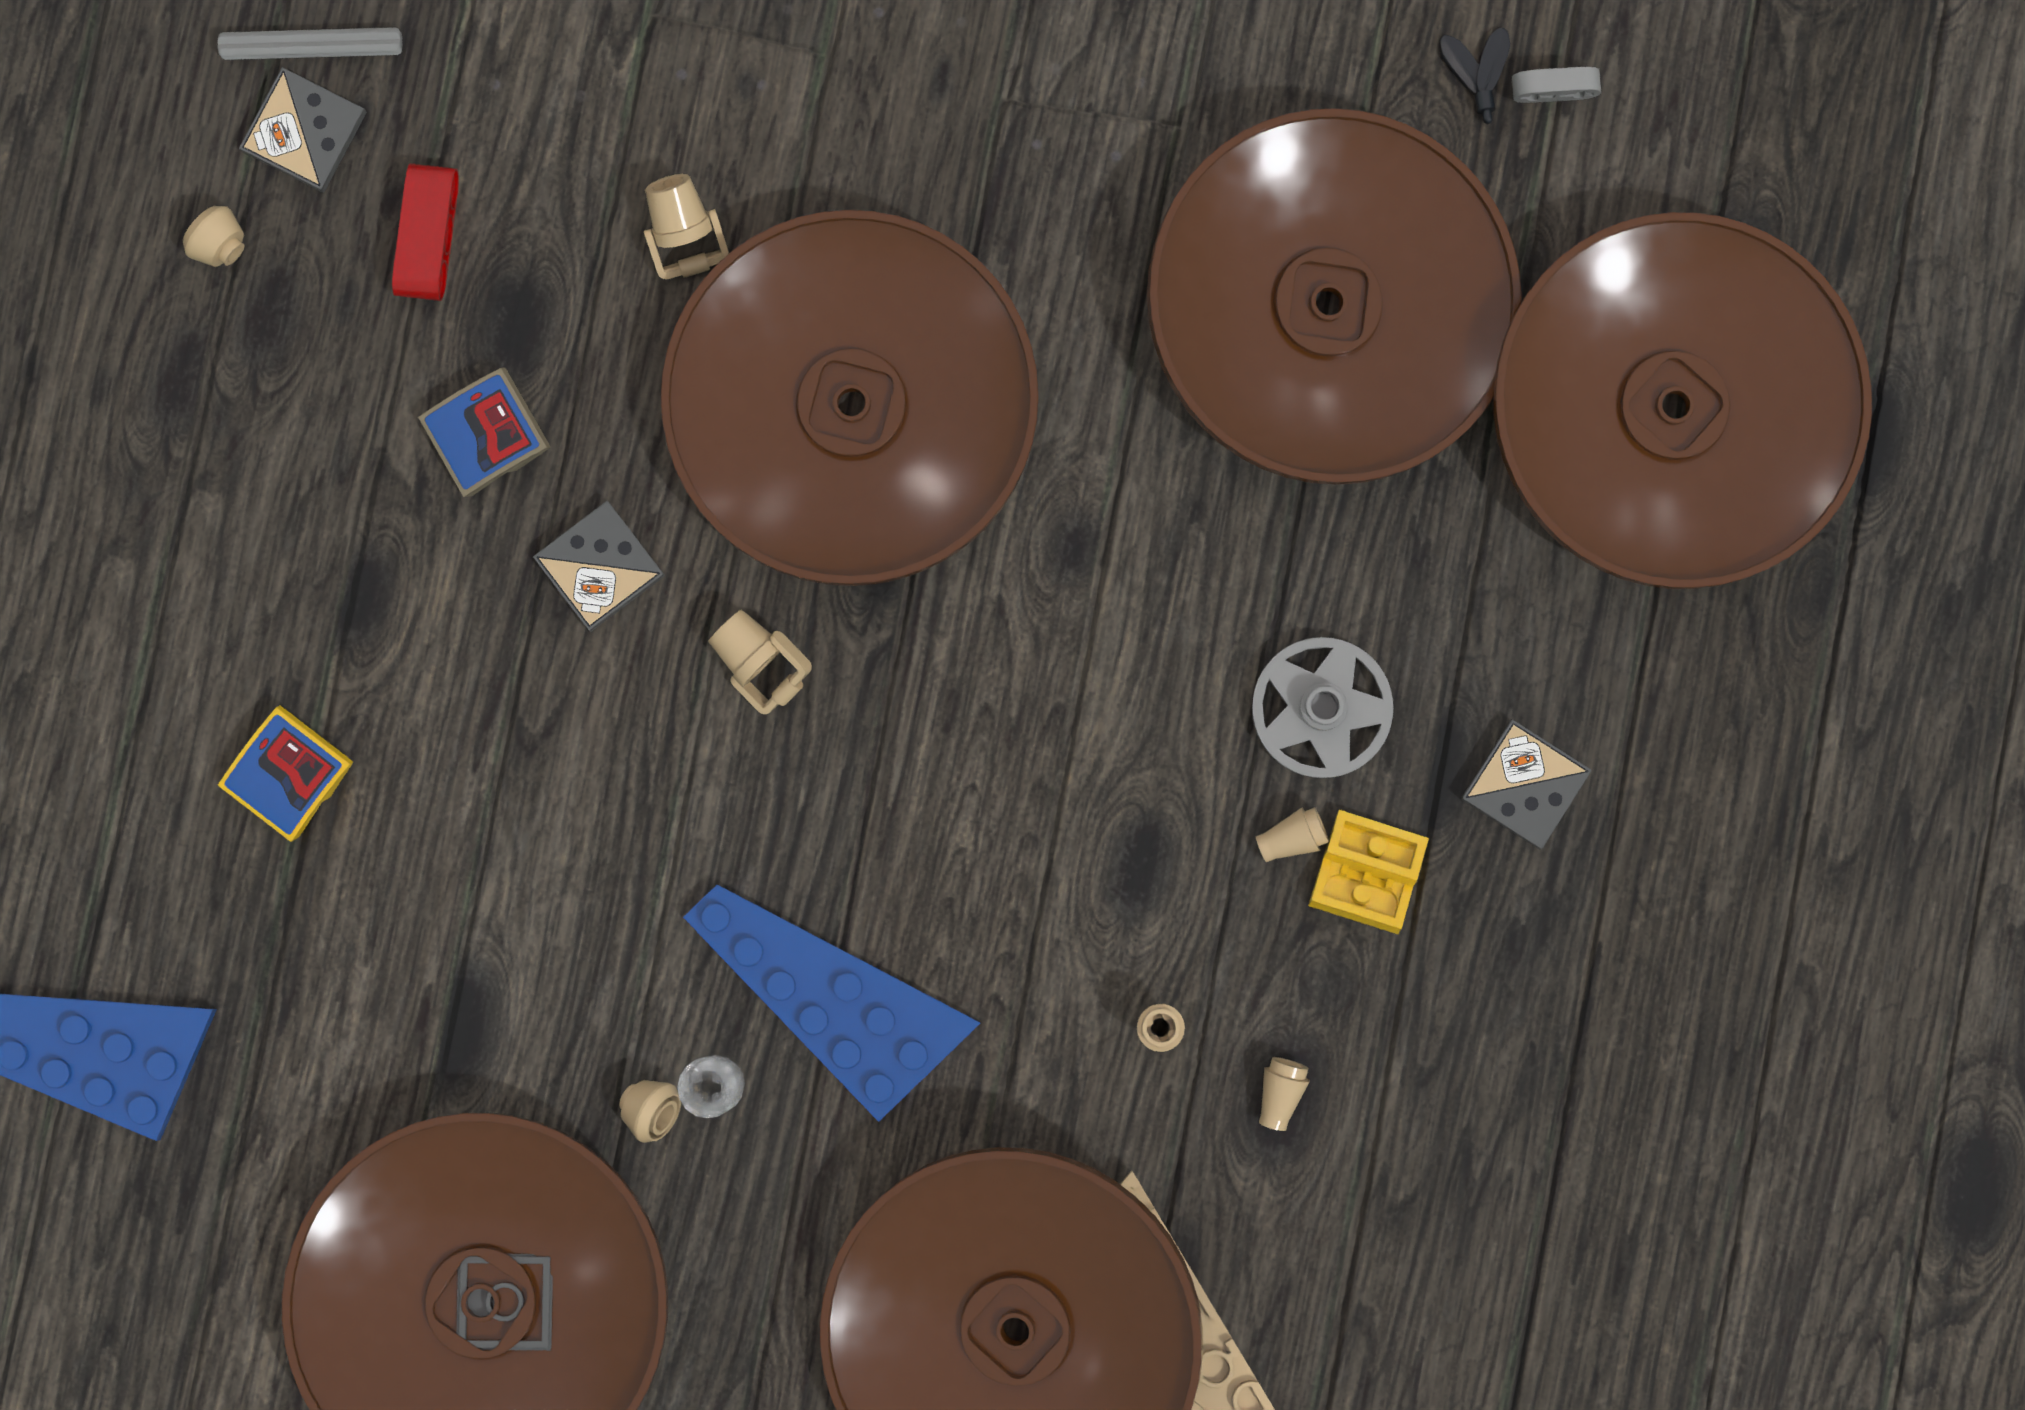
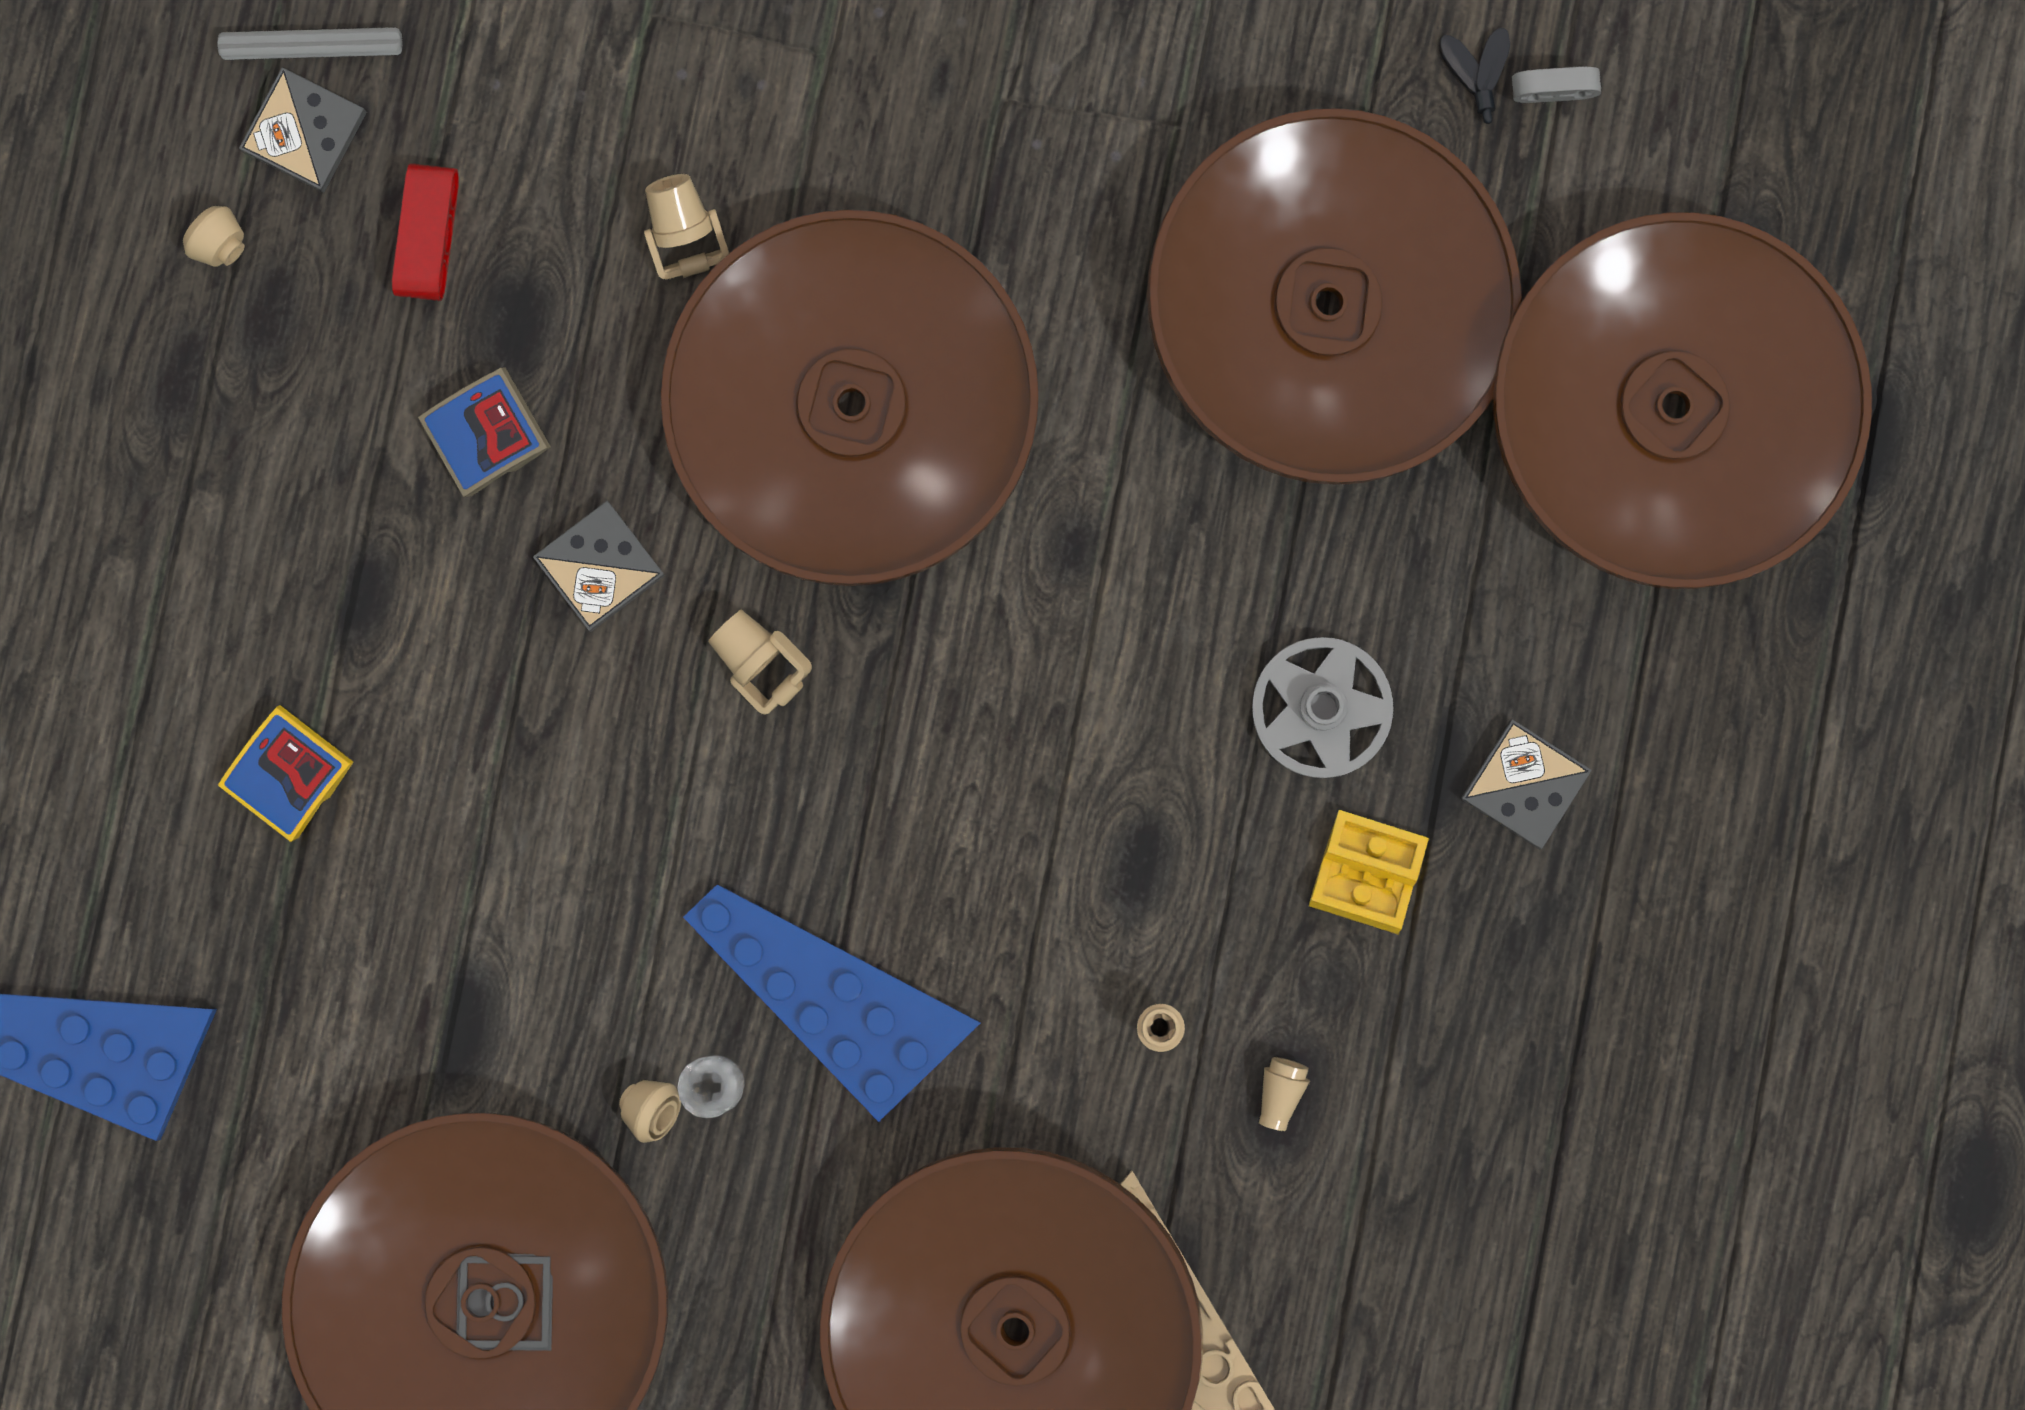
(1293, 836): tan cone -> none

